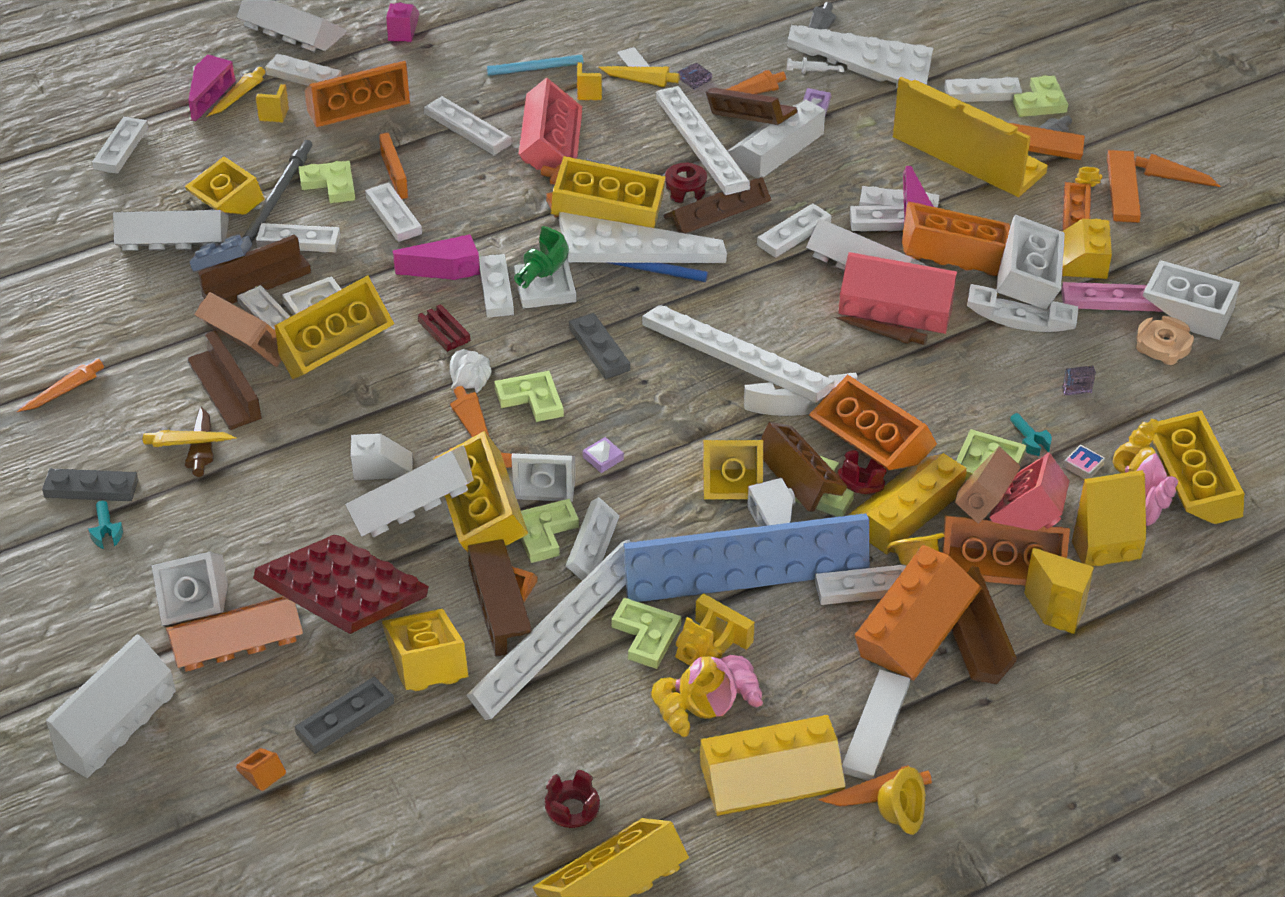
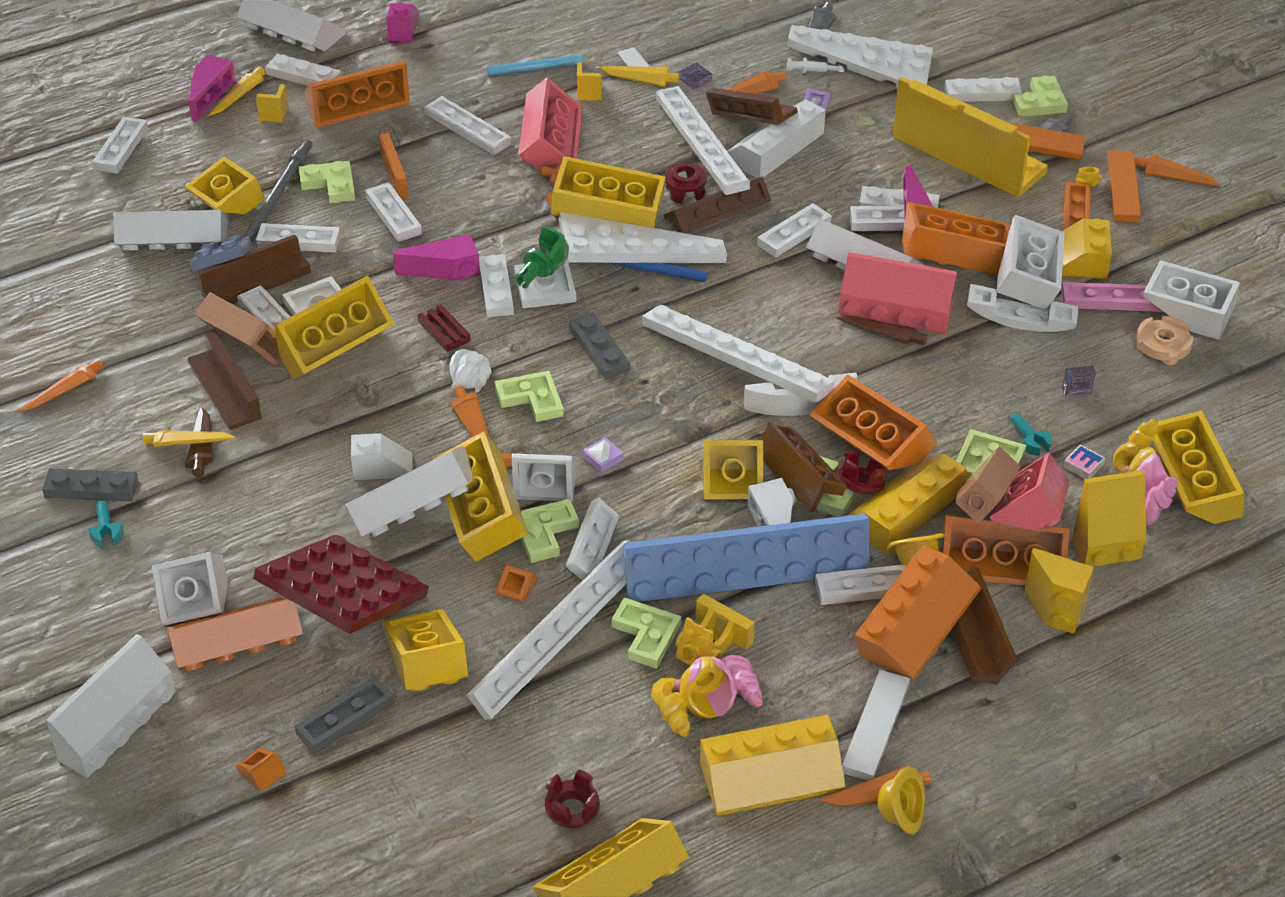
(497, 593): reddish brown panel -> none

